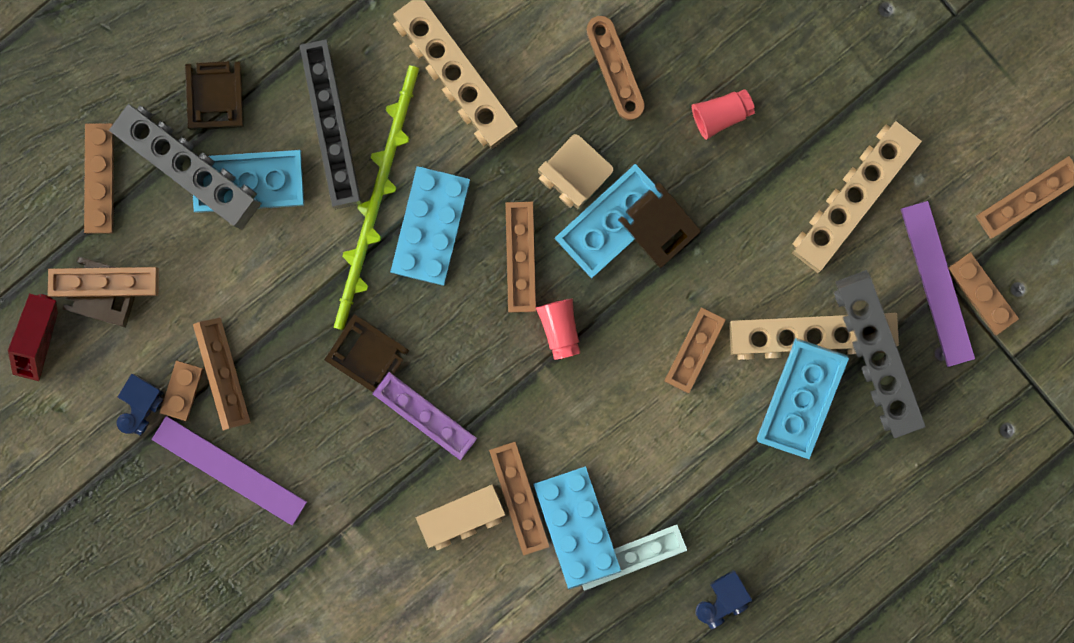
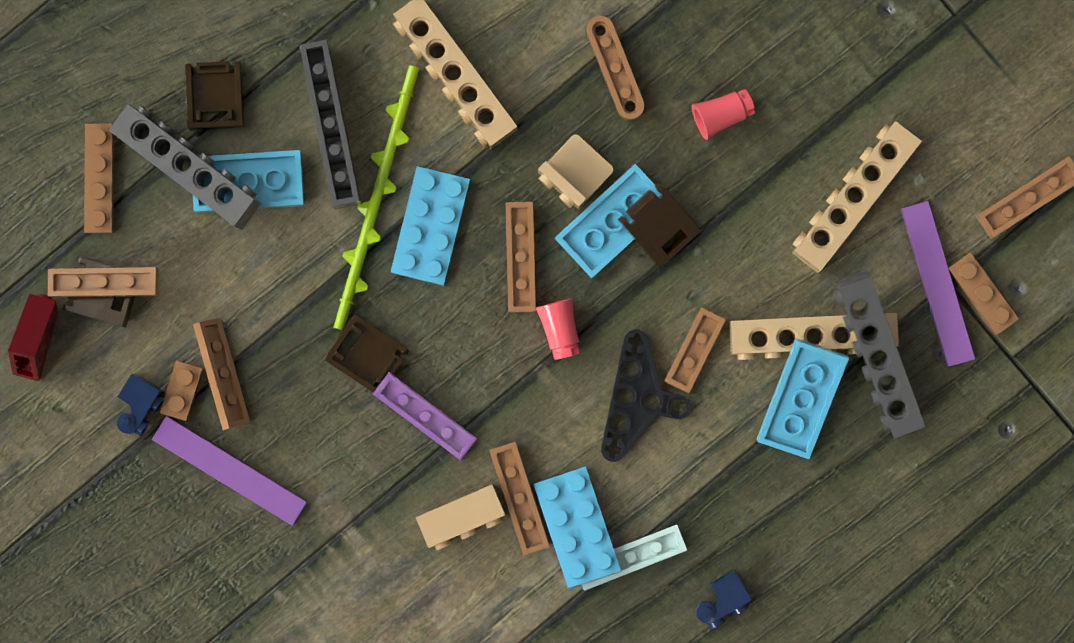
(635, 412): none -> black beam

